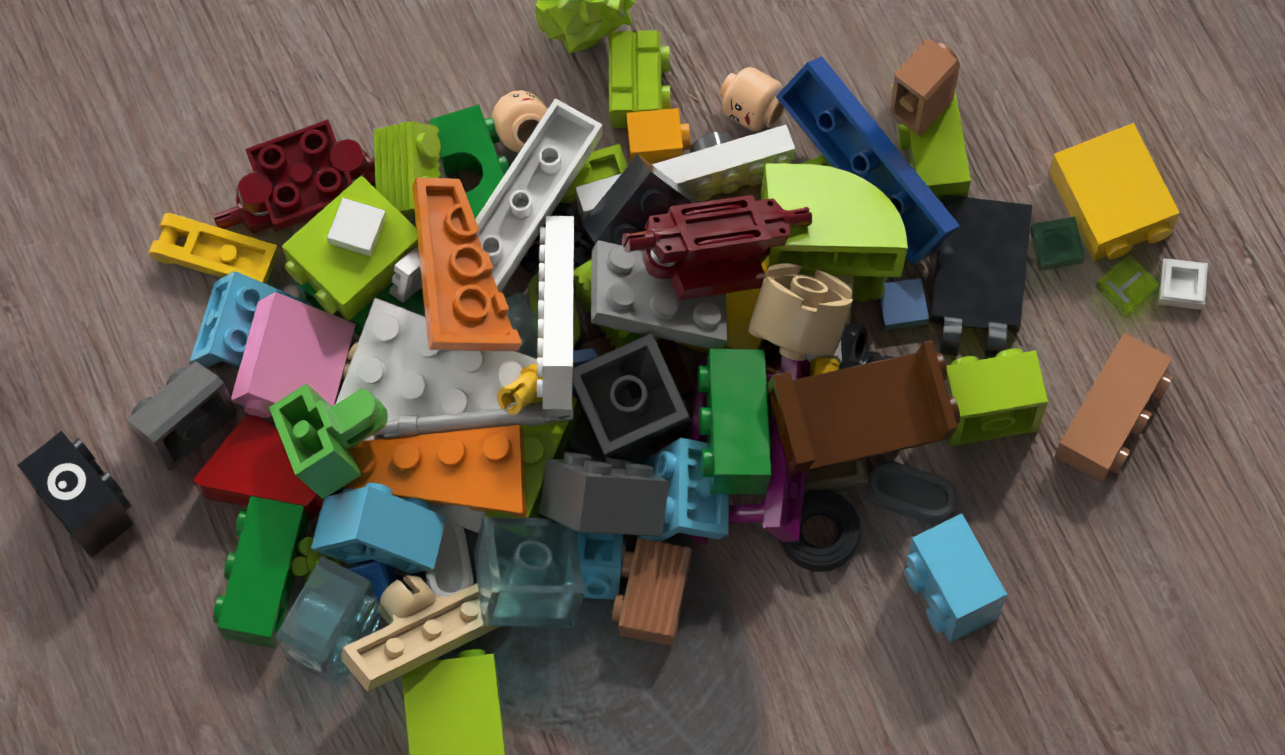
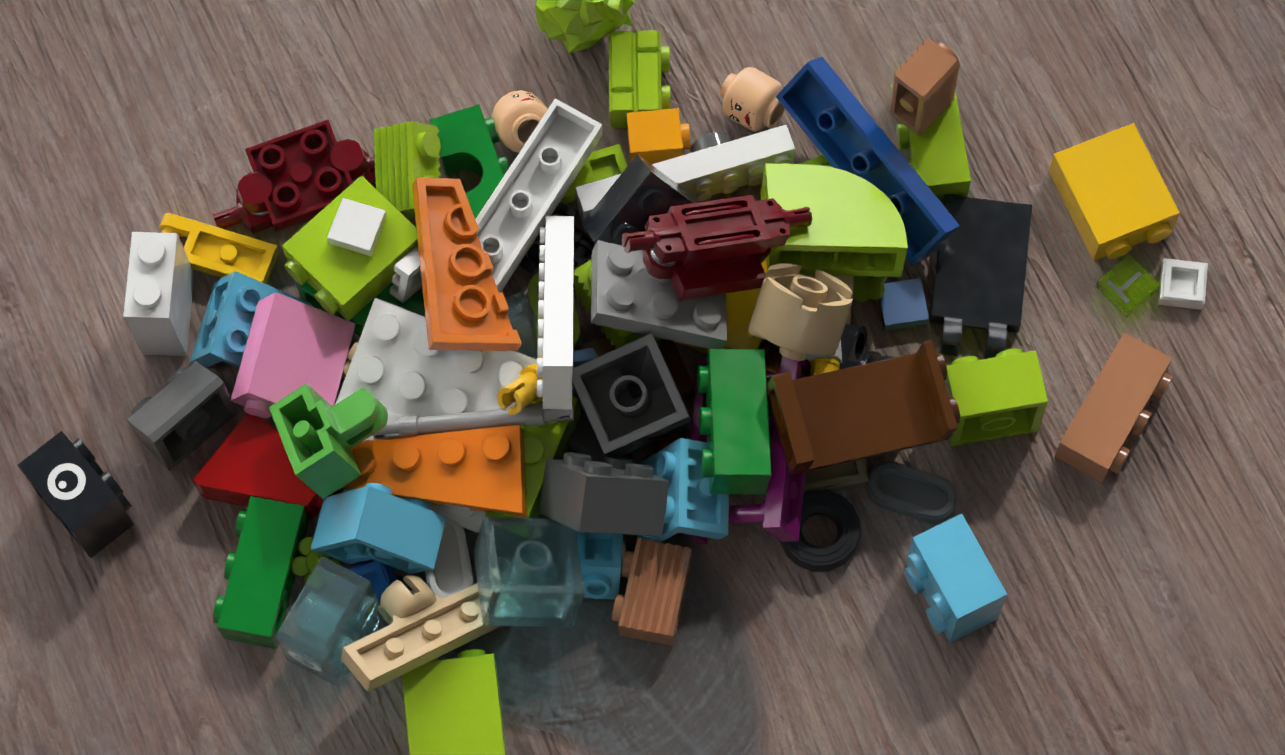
(159, 294): none -> white brick
(1057, 243): clear green plate -> none

